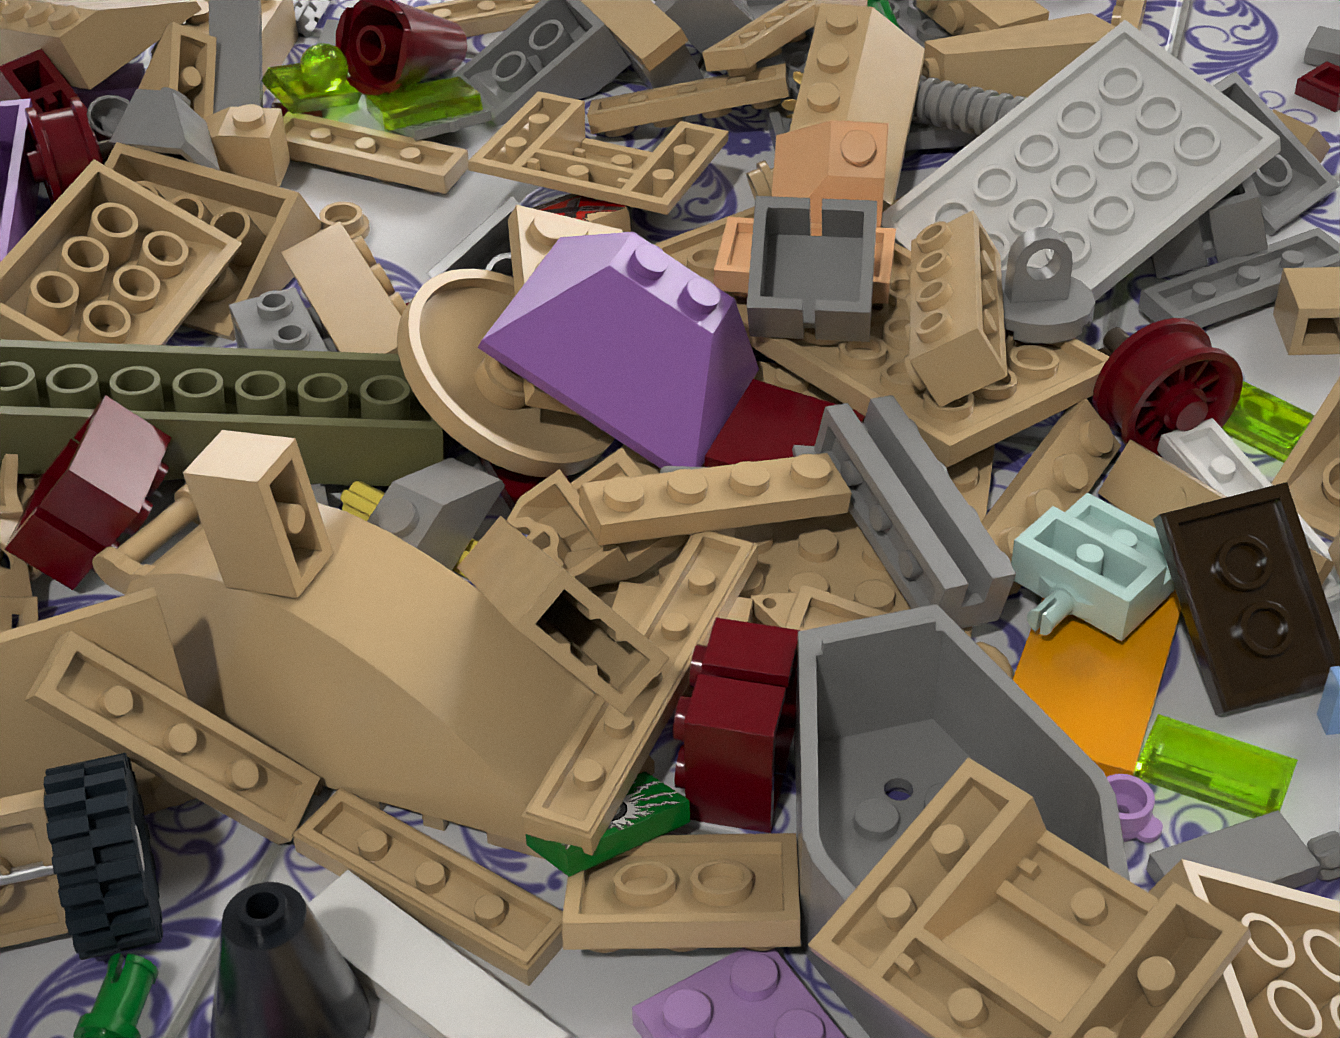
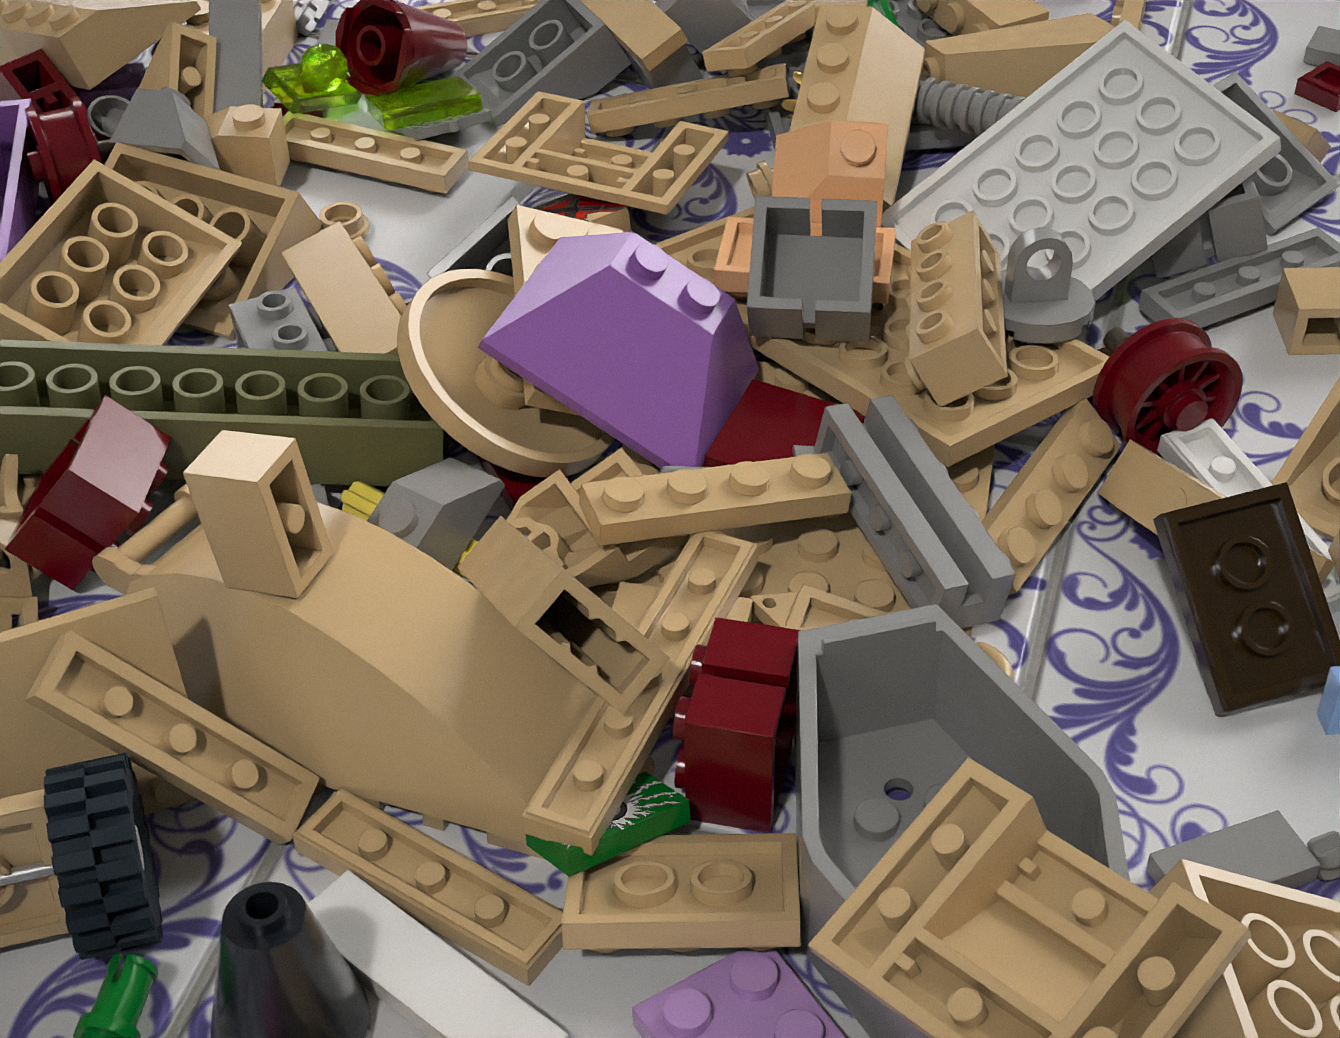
(1092, 566): light aqua plate -> none
(1098, 685): light orange tile -> none
(1135, 808): lavender plate -> none
(1215, 768): clear neon green tile -> none
(1267, 422): clear neon green tile -> none

